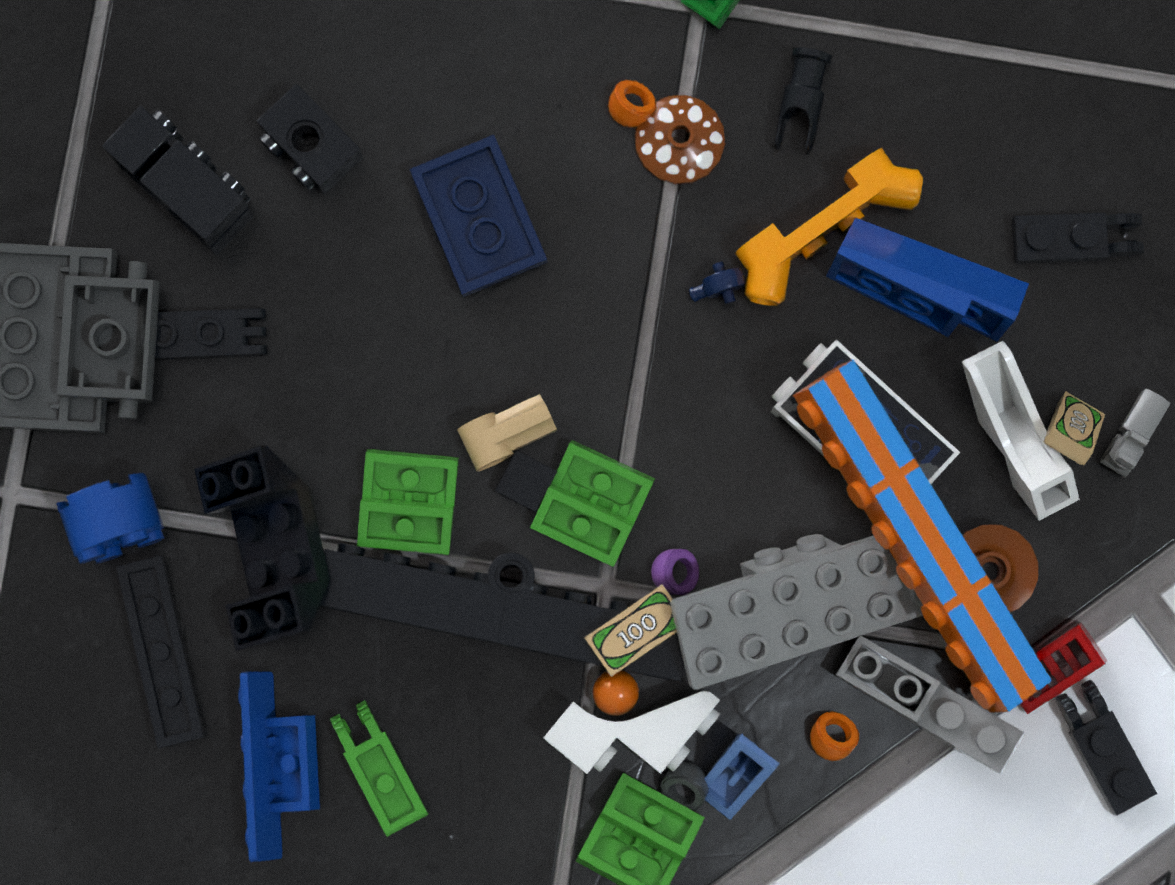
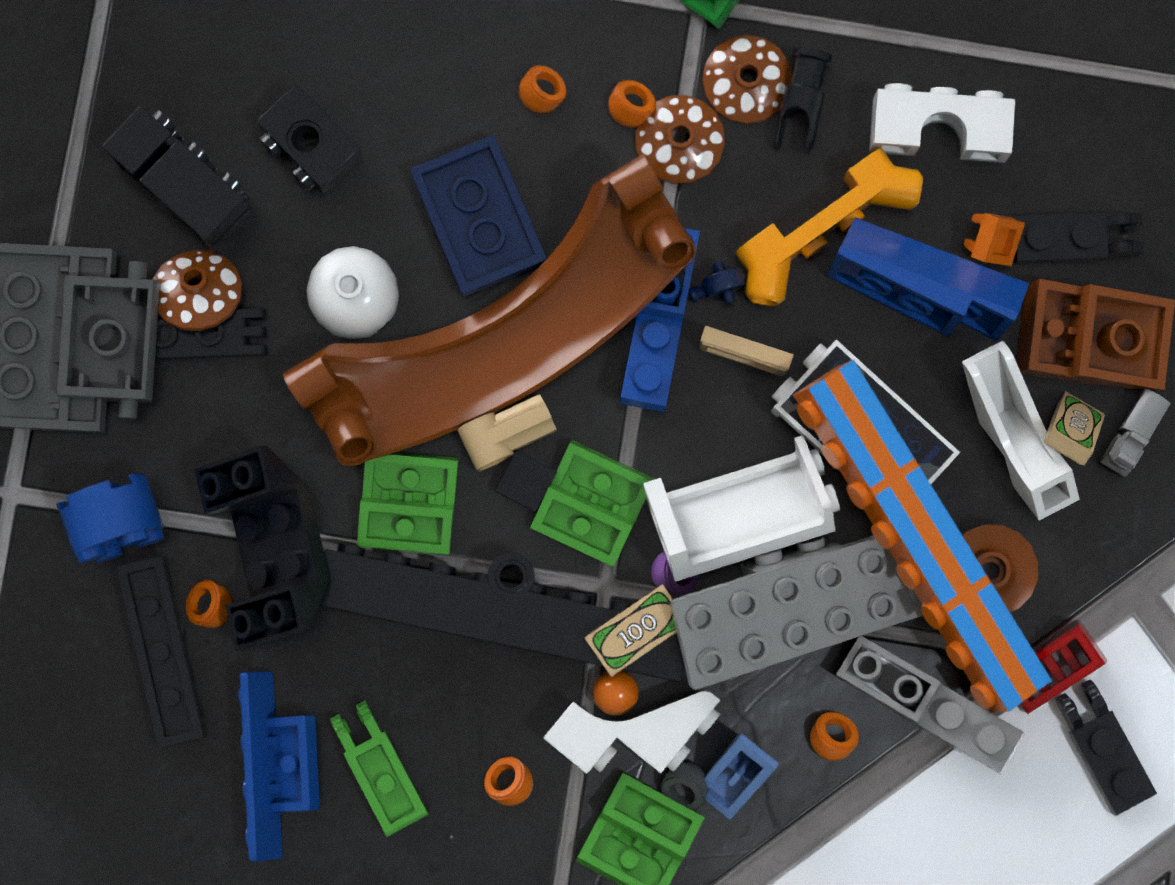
(202, 304): none -> dark orange dish
(216, 613): none -> orange piece
(352, 292): none -> white cylinder
(431, 384): none -> dark orange panel
(518, 790): none -> orange piece
(536, 99): none -> orange piece
(656, 343): none -> blue slope
(742, 100): none -> dark orange dish
(743, 512): none -> white panel
(745, 351): none -> tan tile
(980, 120): none -> white arch
(996, 238): none -> orange tile
(1095, 335): none -> dark orange slope

